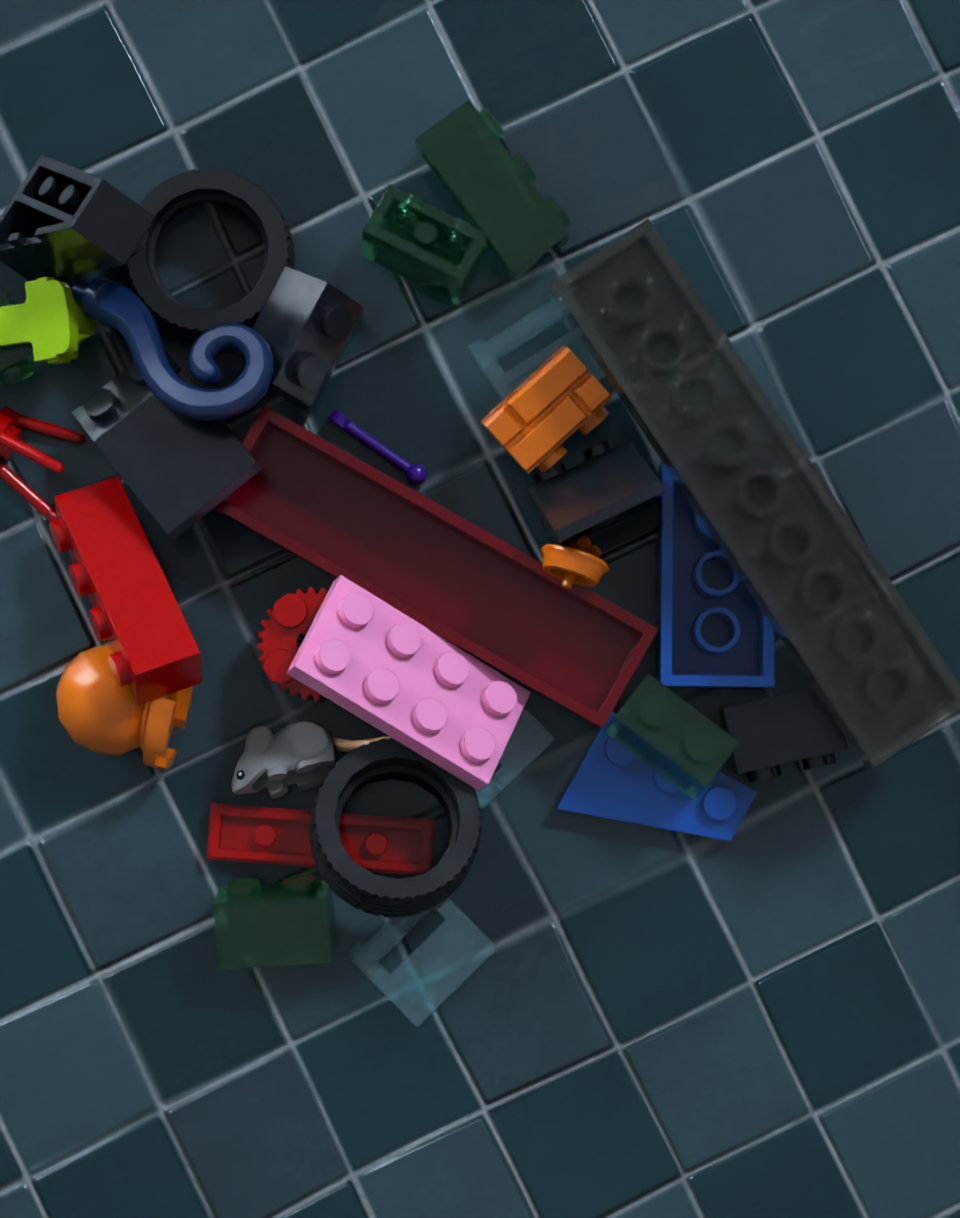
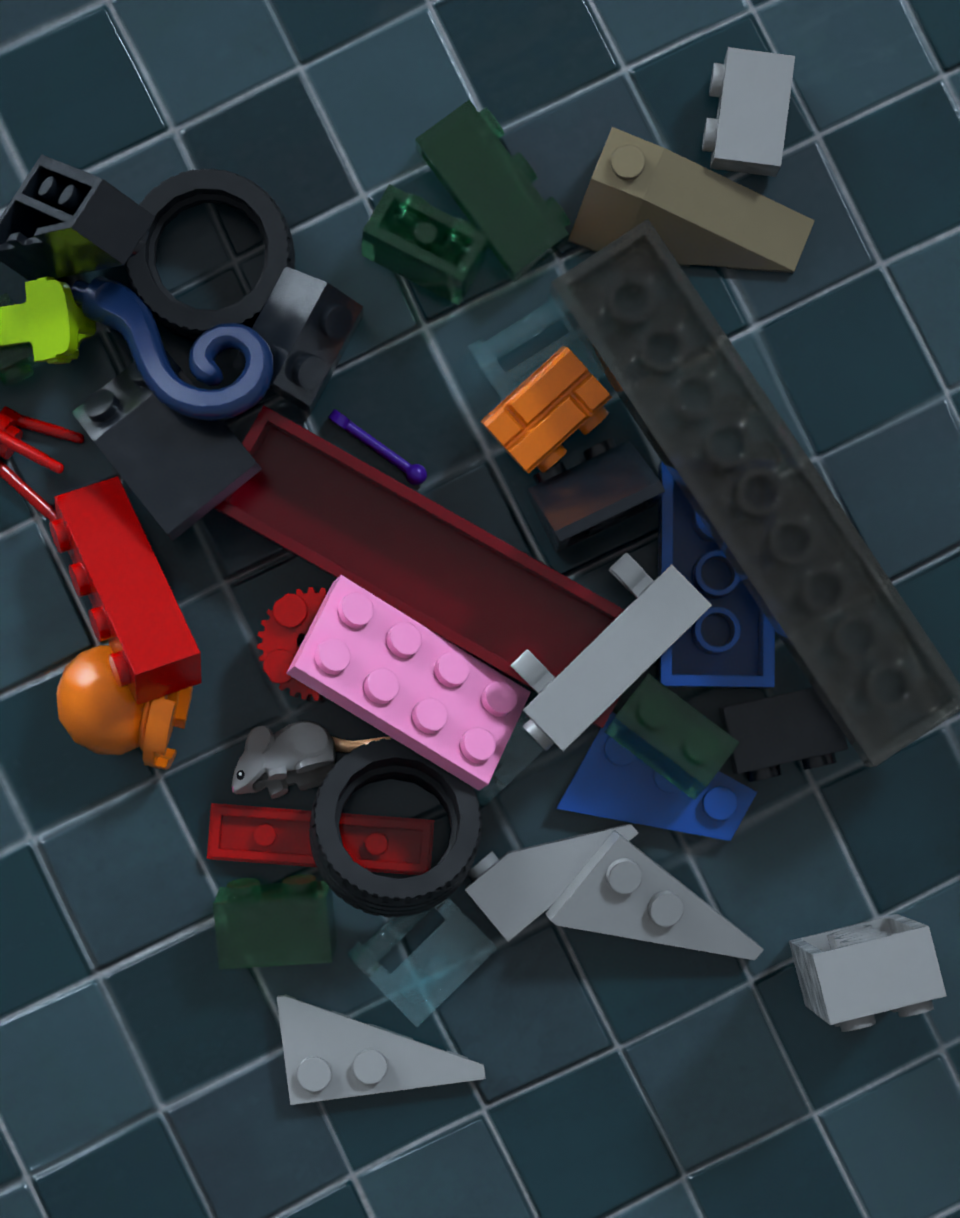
(344, 1058): none -> light grey wing
(532, 878): none -> light grey slope
(574, 563): orange hat -> none
(614, 658): none -> light grey brick
(637, 899): none -> light grey wing
(691, 208): none -> dark tan wedge
(750, 111): none -> light grey brick
(868, 971): none -> light grey brick

